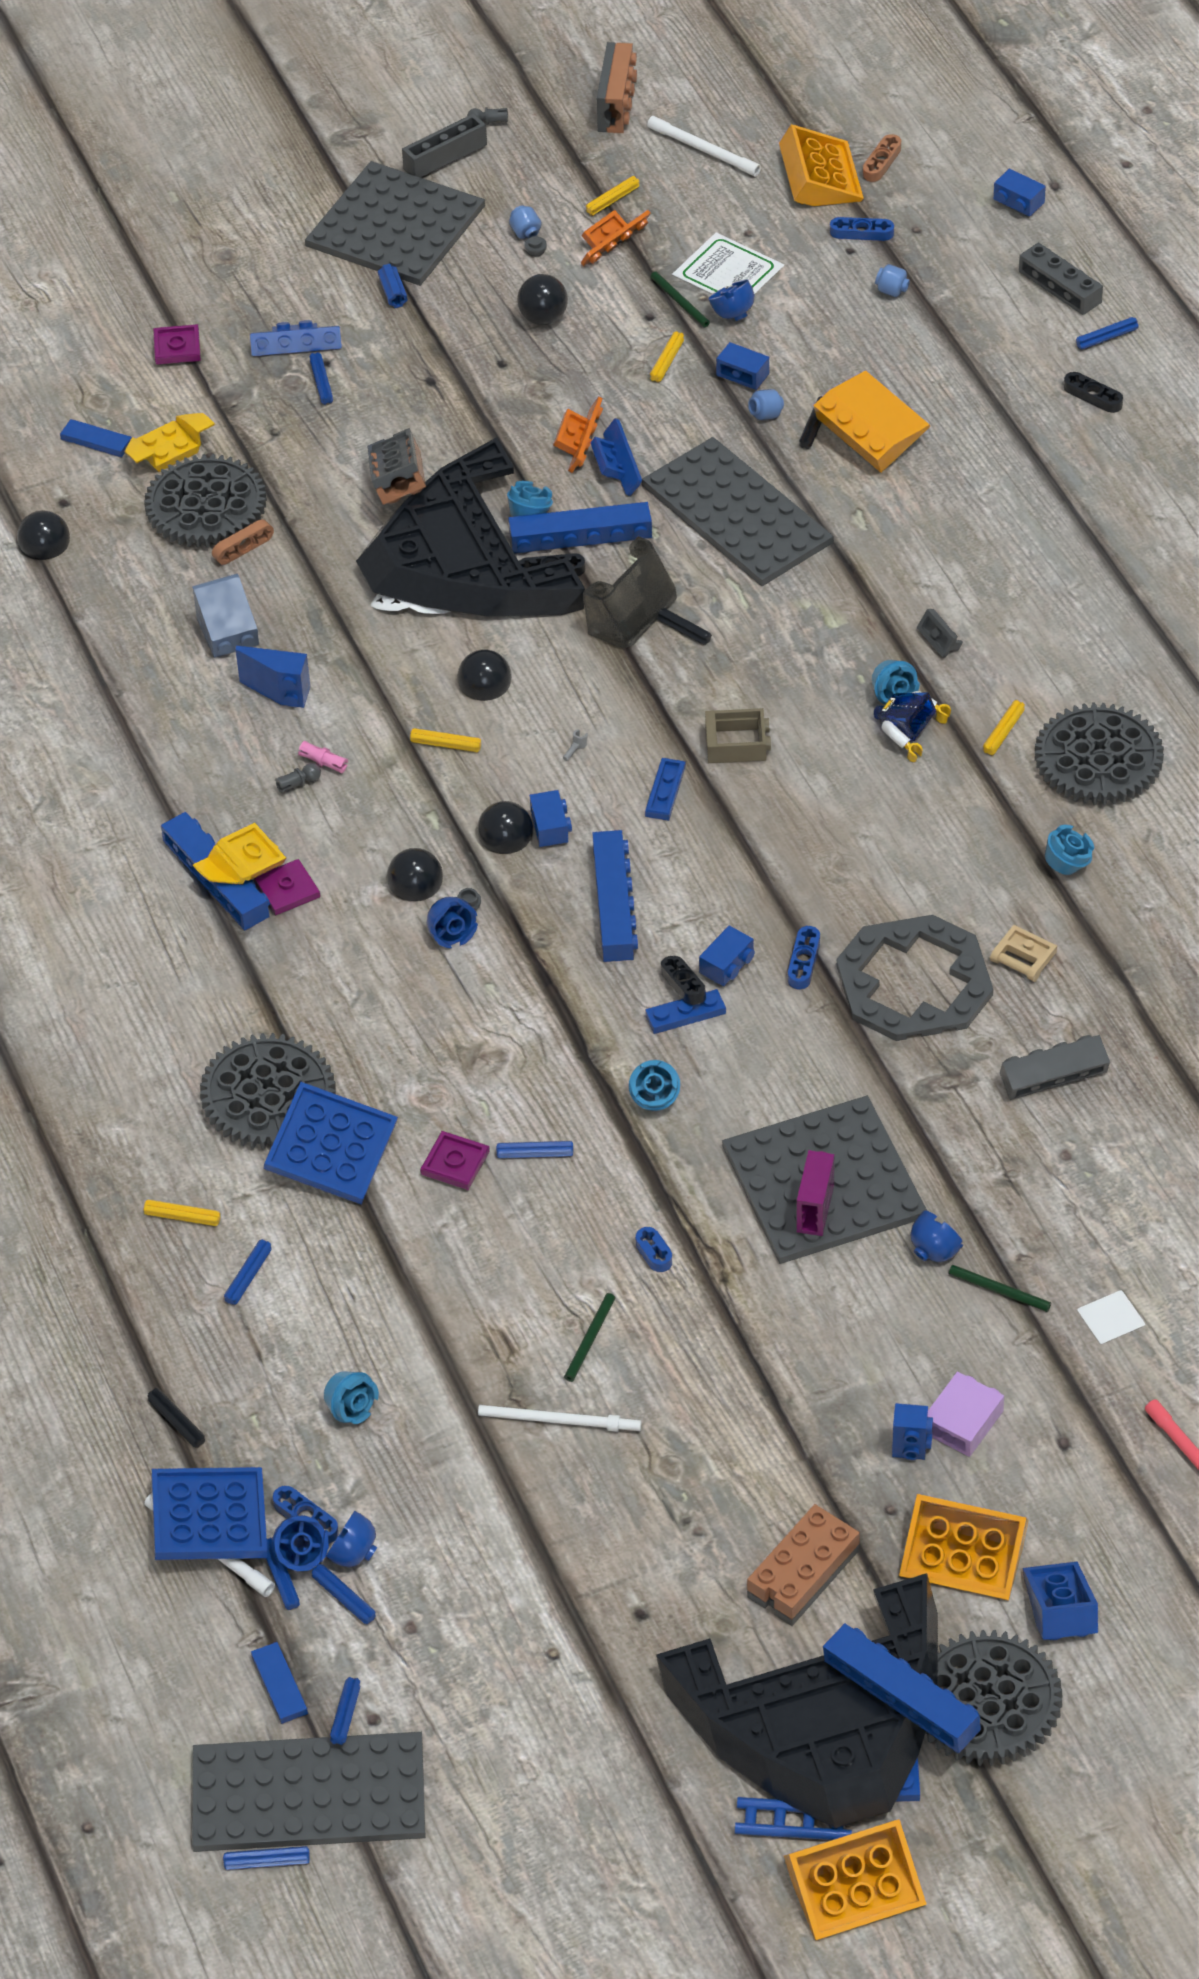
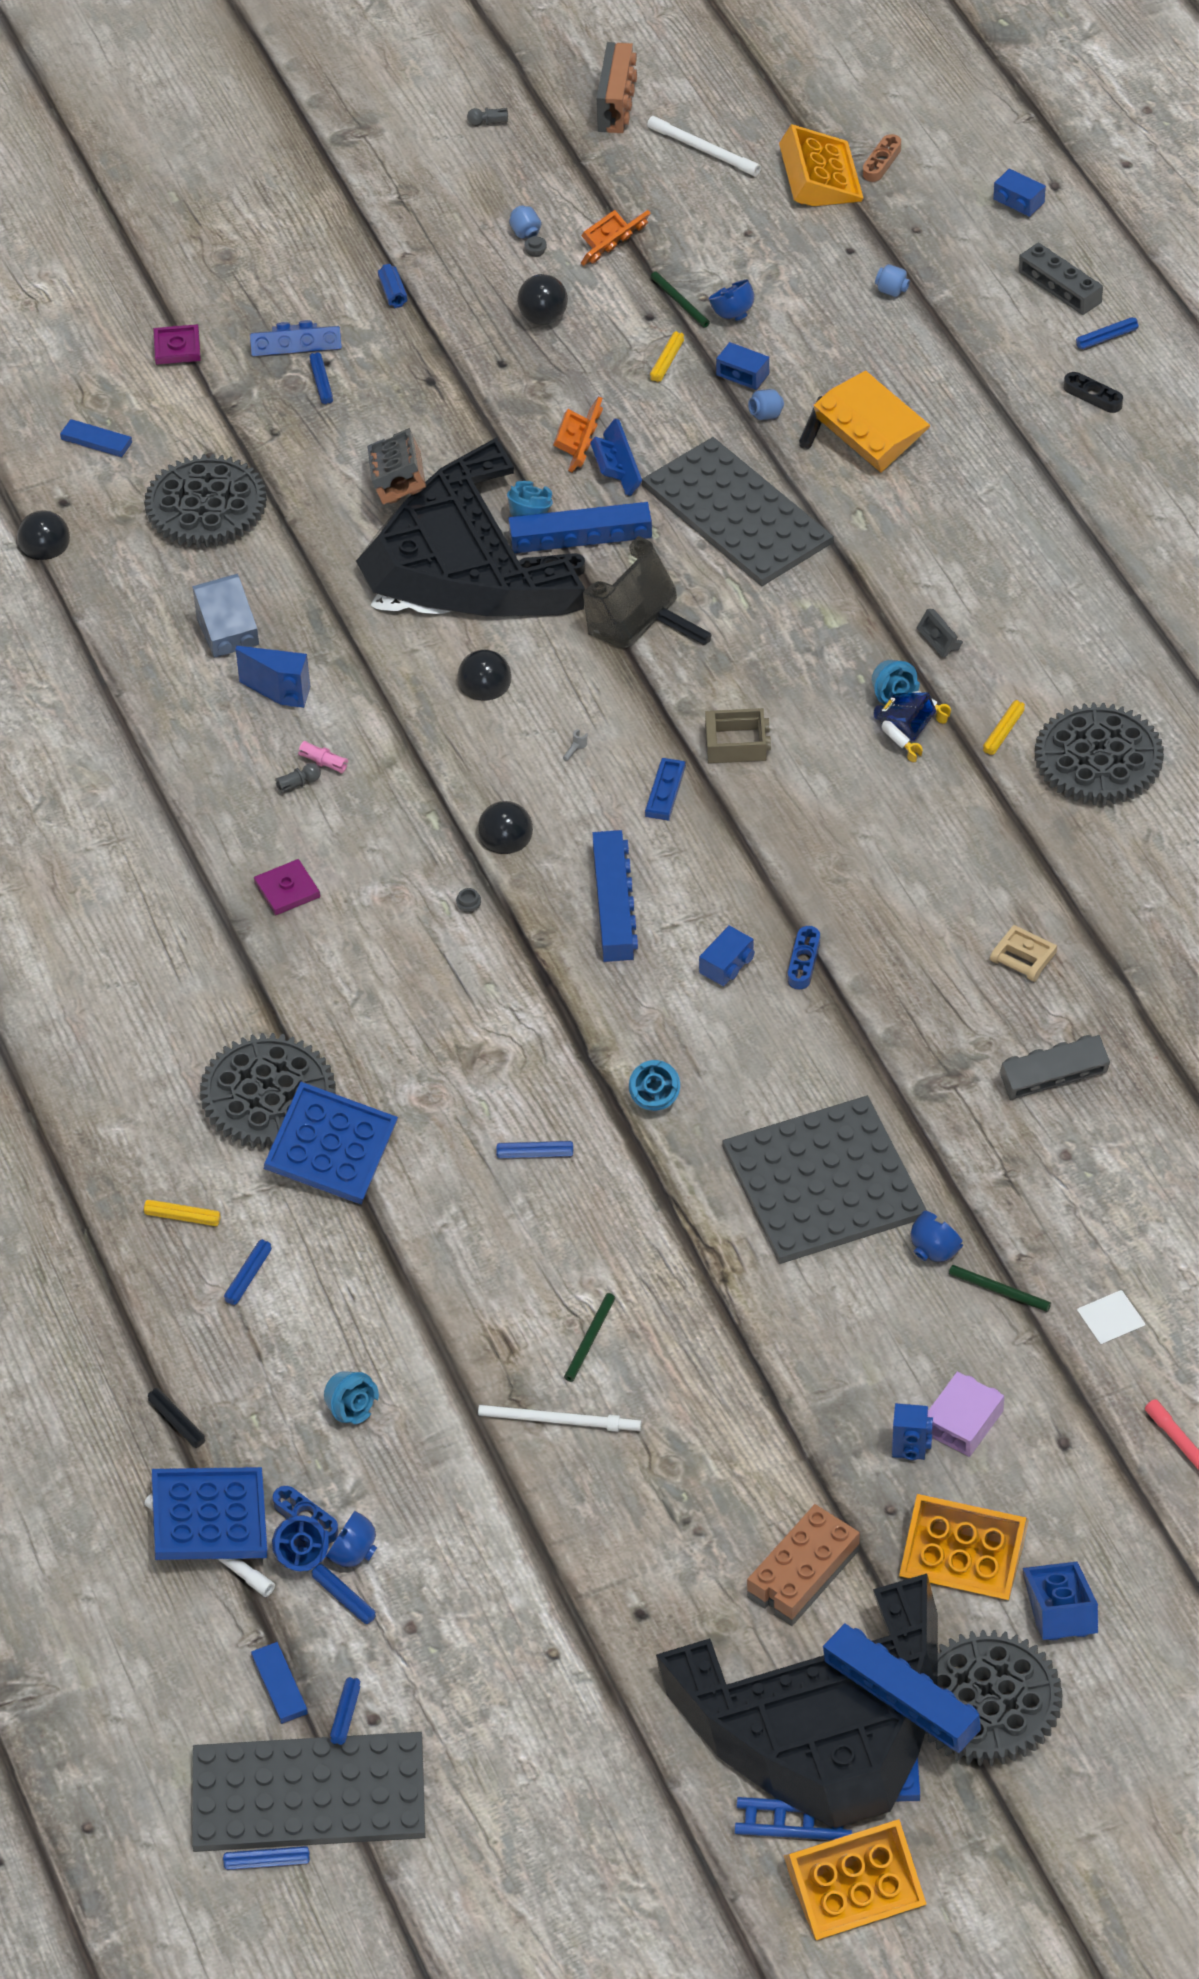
(170, 441): yellow piece -> none
(192, 845): blue brick -> none
(229, 548): nougat beam -> none
(241, 857): yellow piece -> none
(282, 1579): blue axle -> none
(395, 221): dark grey plate -> none
(414, 875): black piece -> none
(444, 146): dark grey brick -> none
(445, 740): yellow axle -> none
(451, 921): blue cylinder -> none
(455, 1160): magenta plate -> none
(549, 818): blue brick -> none
(612, 195): yellow axle -> none
(649, 1251): blue beam -> none
(676, 969): black beam -> none
(679, 1013): blue plate -> none
(724, 262): white sticker -> none
(815, 1192): magenta brick -> none
(882, 228): blue beam -> none
(902, 935): dark grey plate -> none
(1068, 850): dark azure cone -> none

